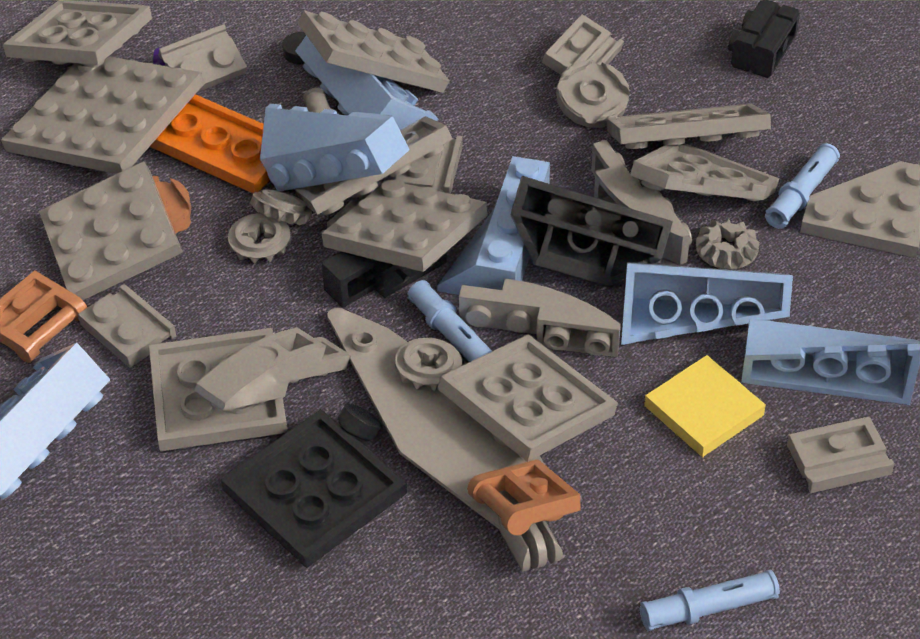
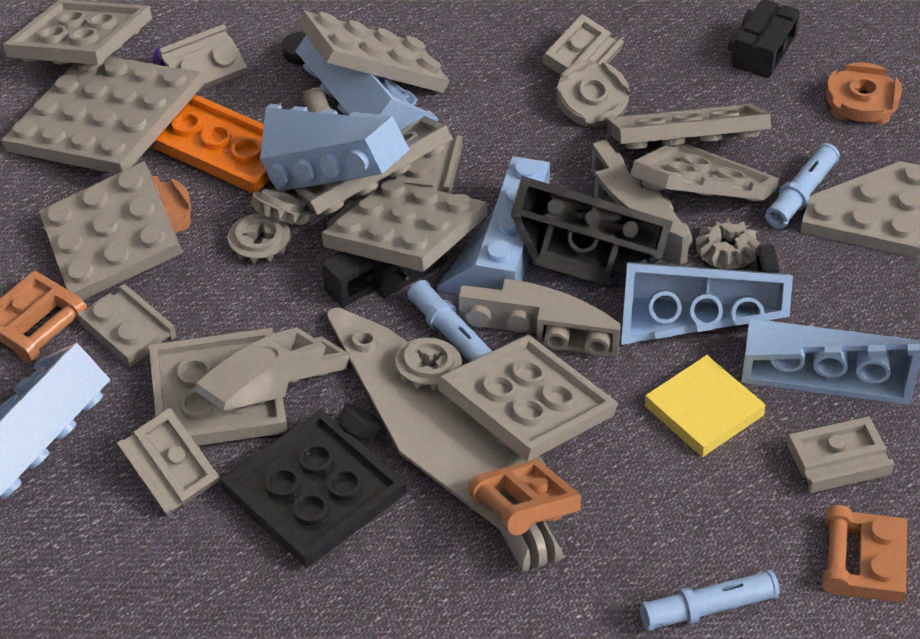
(168, 461): none -> light grey plate
(766, 259): none -> black tile
(875, 106): none -> nougat plate
(880, 558): none -> nougat plate

